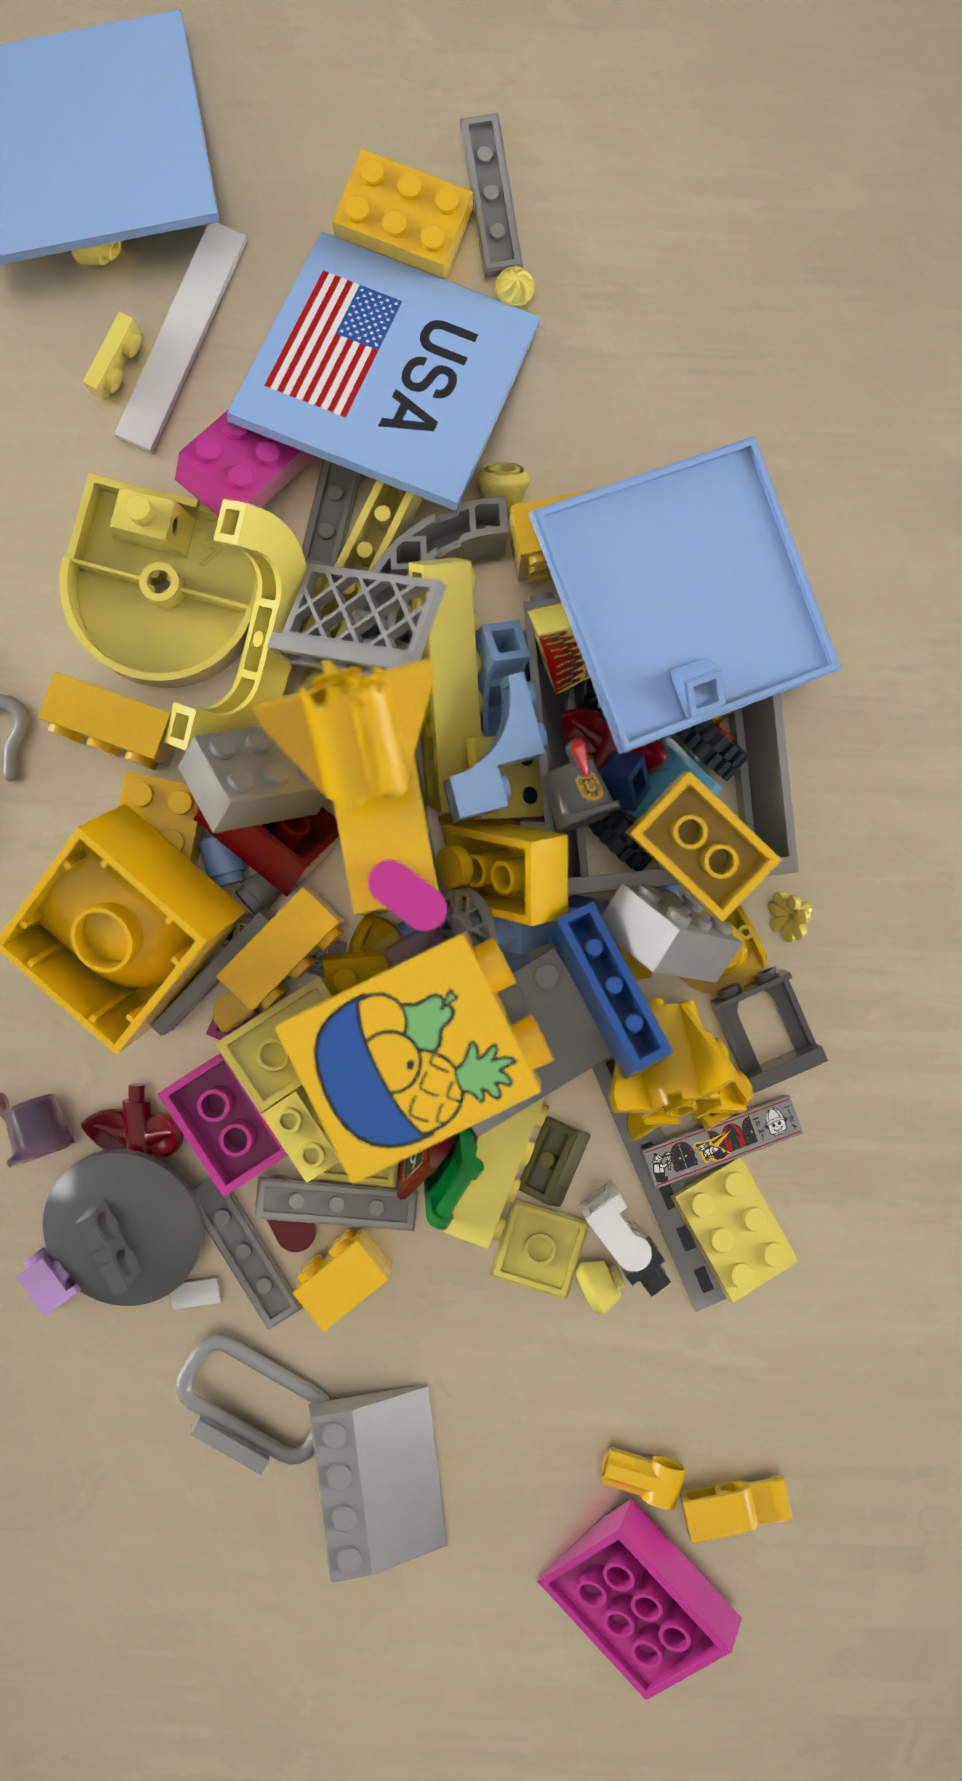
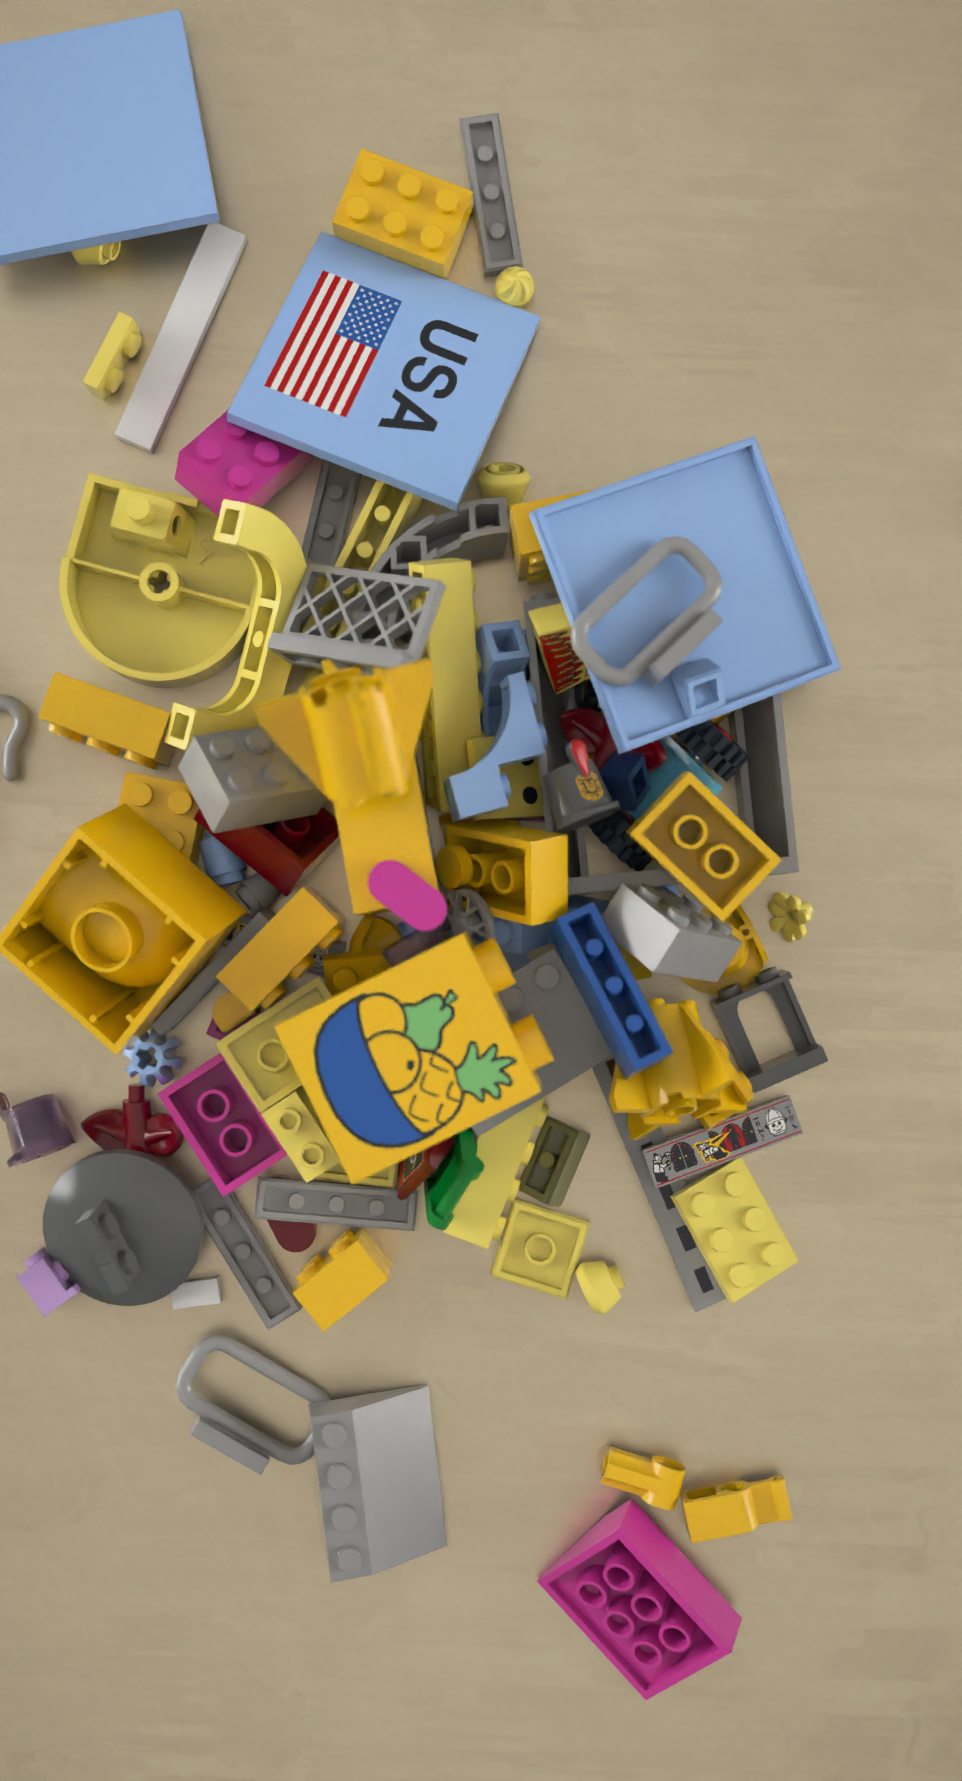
(164, 1055): none -> light blue piece
(624, 1239): white hips -> none
(675, 640): none -> light grey bar

